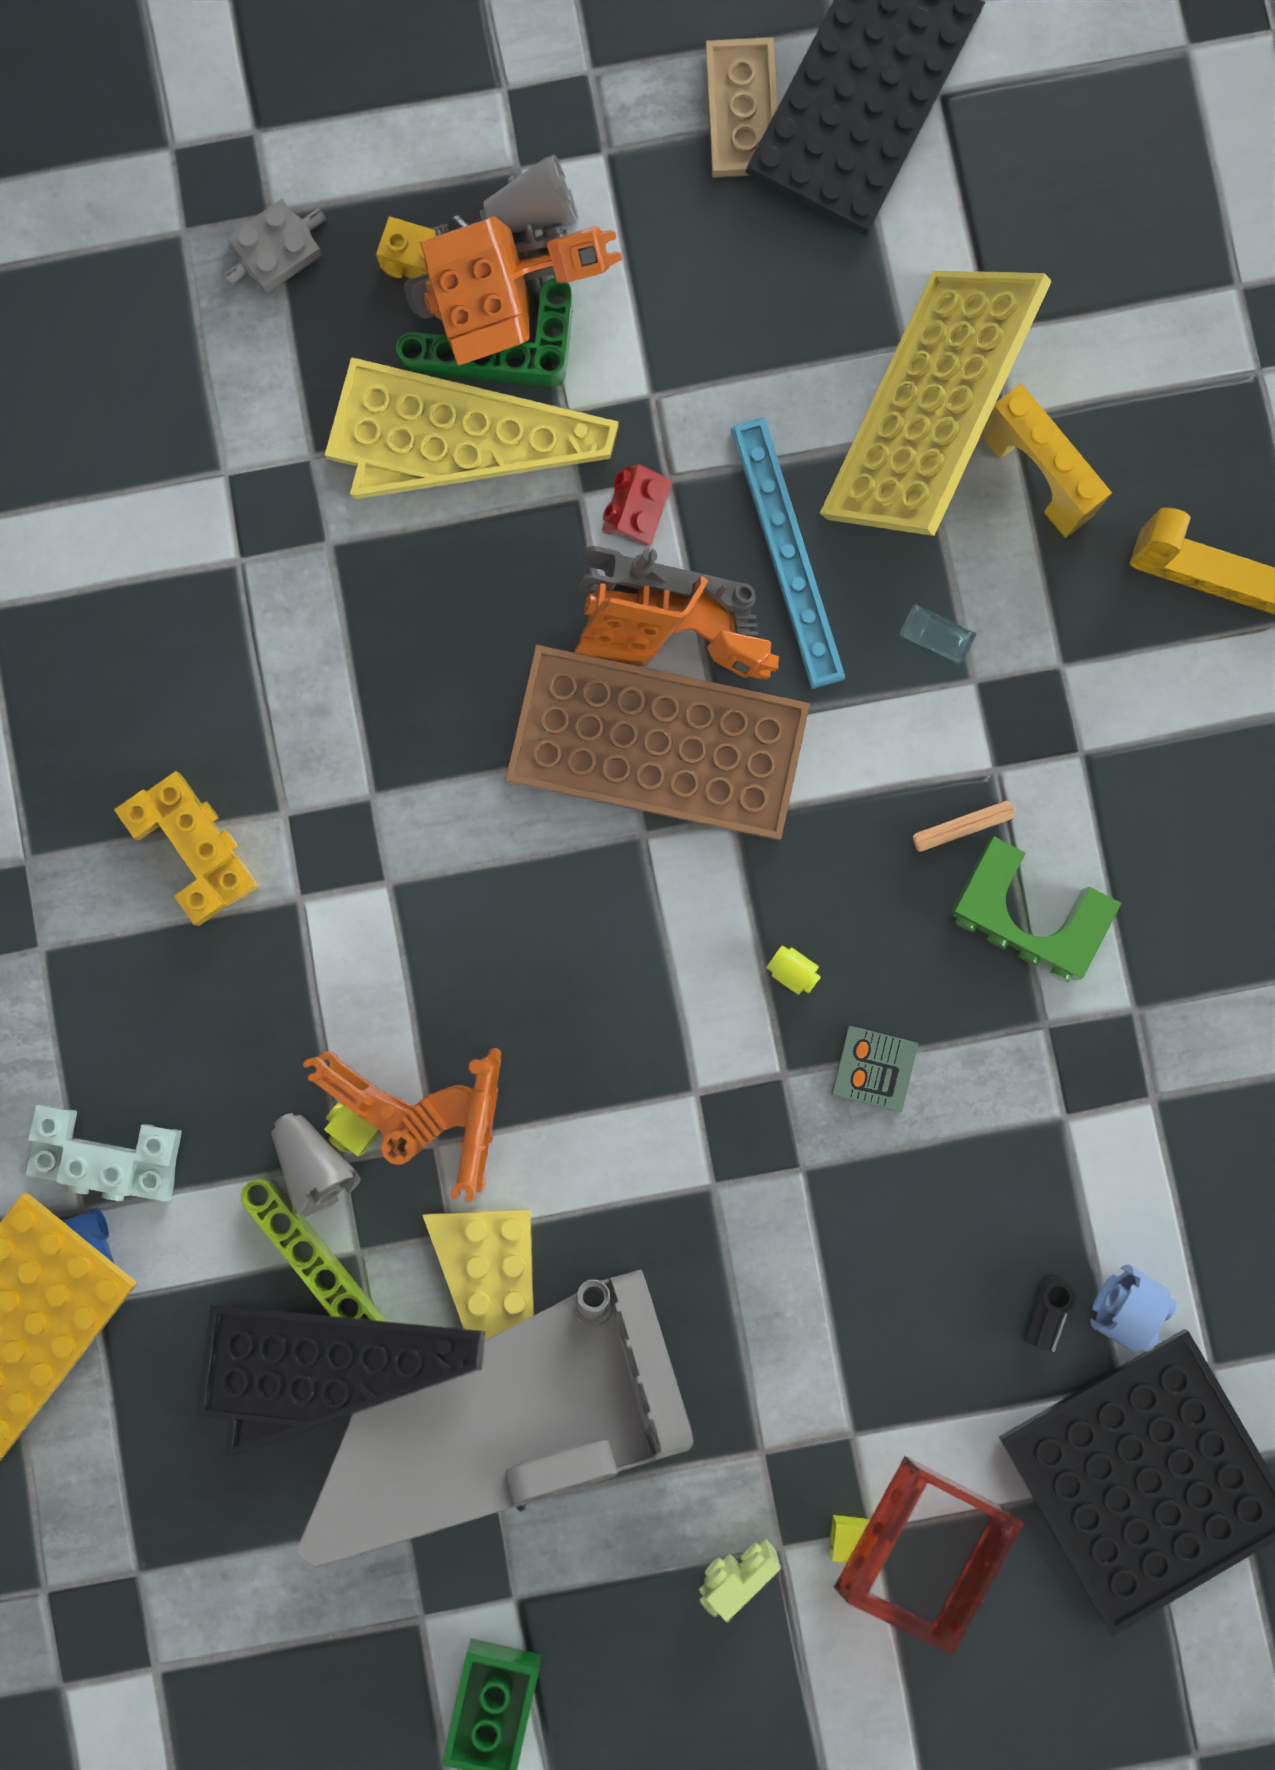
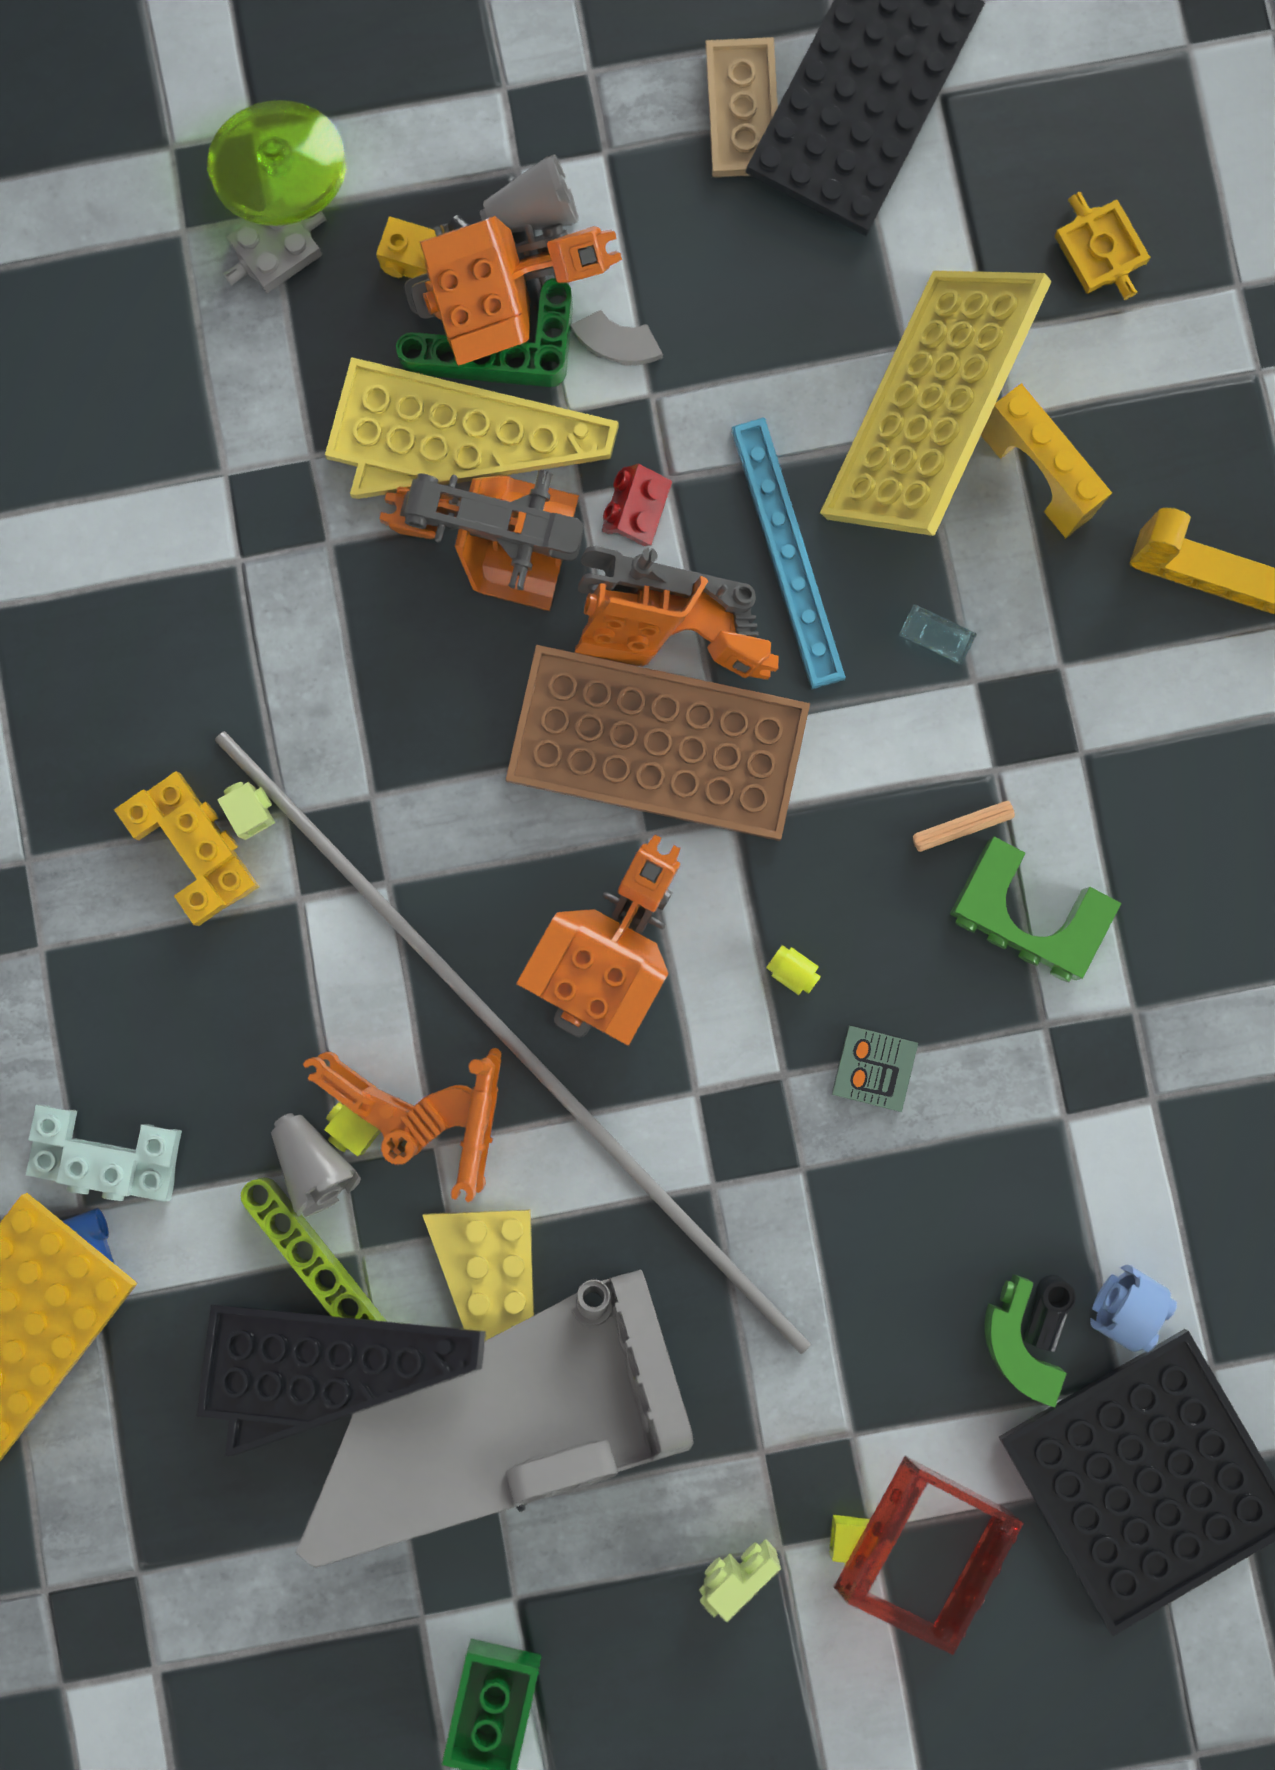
(246, 809): none -> yellowish green brick
(276, 162): none -> clear neon green dish
(507, 533): none -> piece
(518, 1048): none -> light grey piece
(601, 966): none -> orange piece
(616, 342): none -> light grey tile
(1003, 1337): none -> bright green arch
(1102, 246): none -> yellow plate

